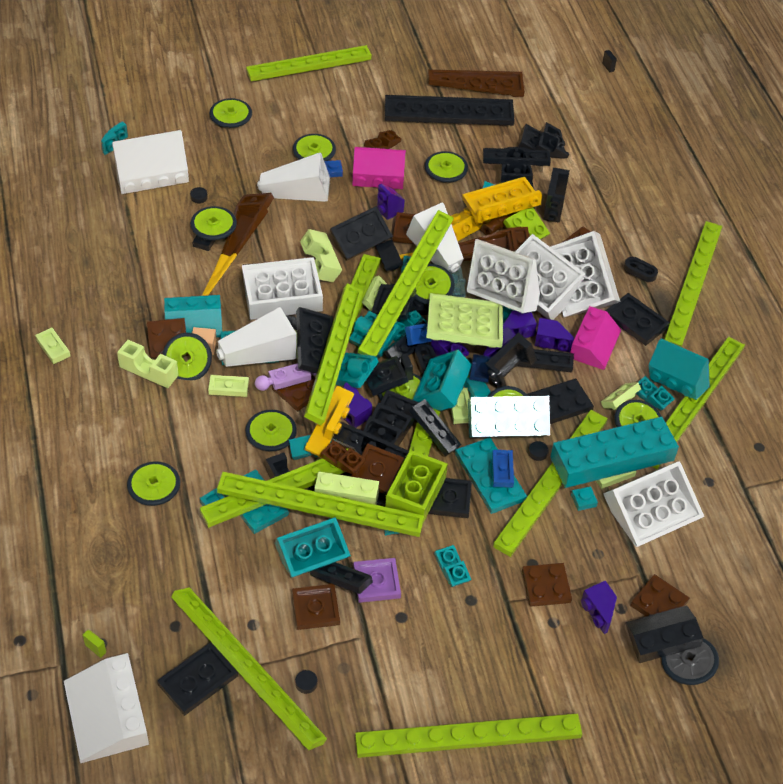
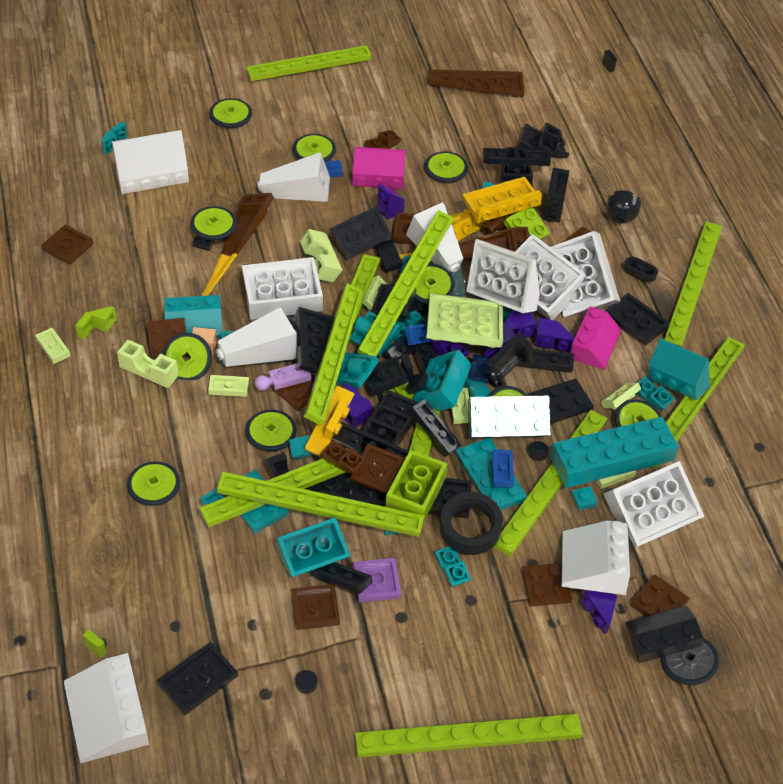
(67, 244): none -> reddish brown plate
(99, 319): none -> lime slope
(198, 195): black tile -> none
(249, 669): lime plate -> none
(348, 487): yellowish green arch -> none
(417, 383): none -> black tile
(449, 110): black plate -> none
(476, 501): none -> black tyre
(596, 557): none -> white slope
(623, 206): none -> black cylinder

